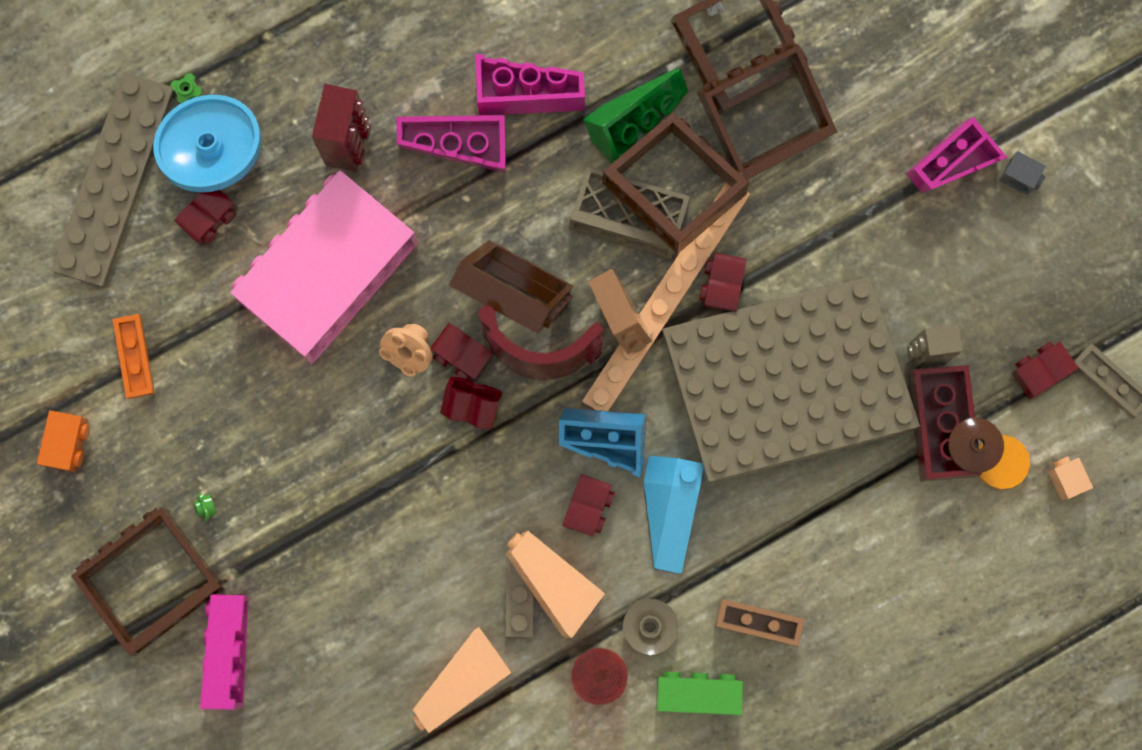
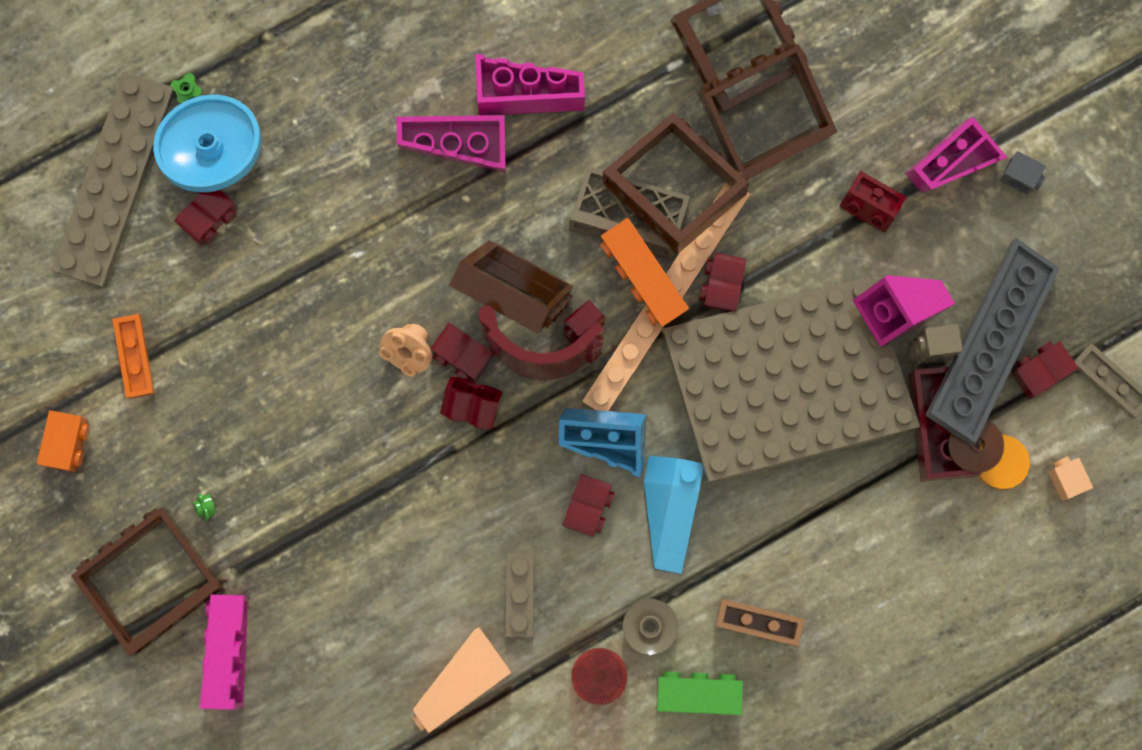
(324, 266): bright pink brick -> none
(341, 128): dark red brick -> none
(554, 583): light nougat slope -> none
(581, 321): none -> dark red brick
(620, 311): medium nougat brick -> none
(633, 115): green wedge -> none
(644, 272): none -> orange brick
(872, 202): none -> dark red bracket
(901, 305): none -> dark pink slope
(992, 342): none -> dark grey plate

